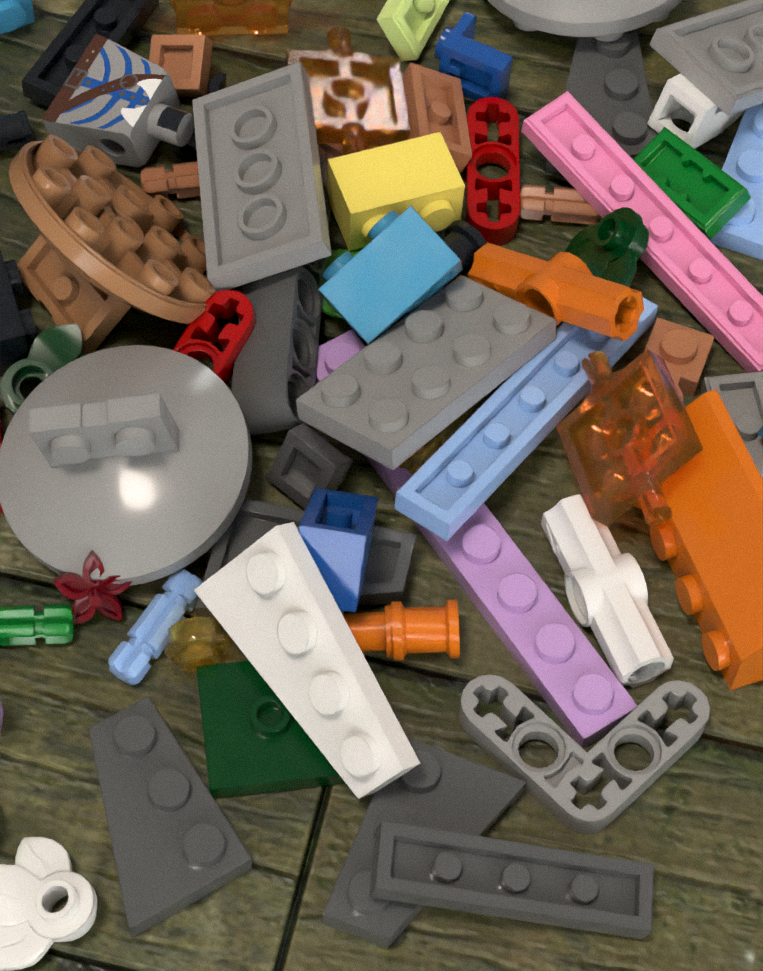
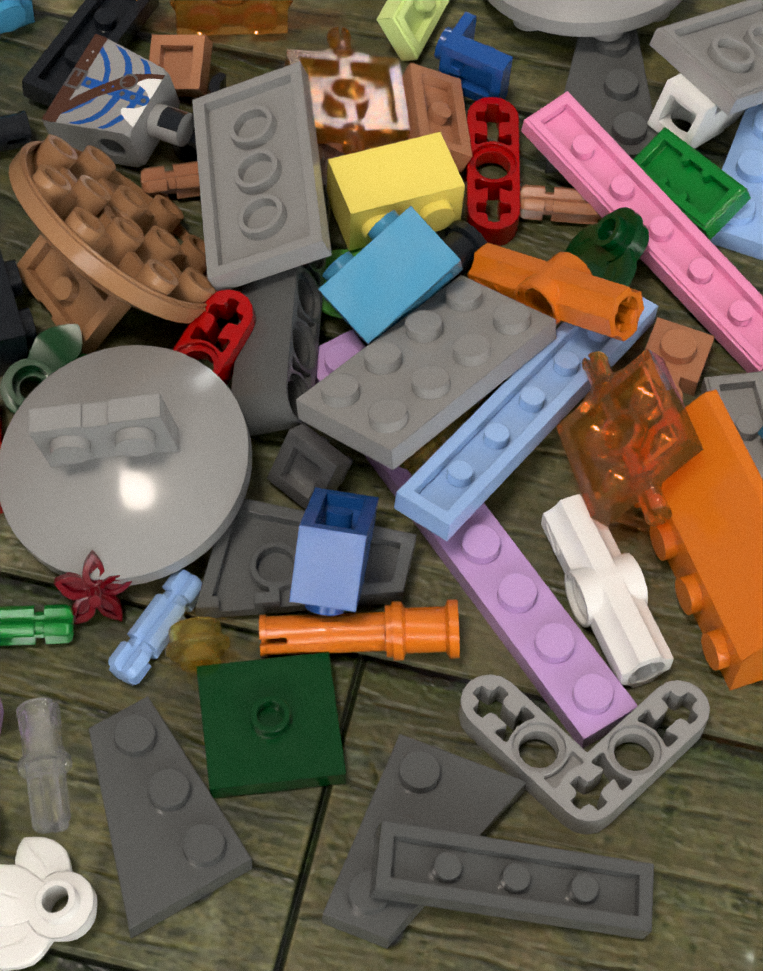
(44, 764): none -> clear axle
(304, 650): white wing -> none

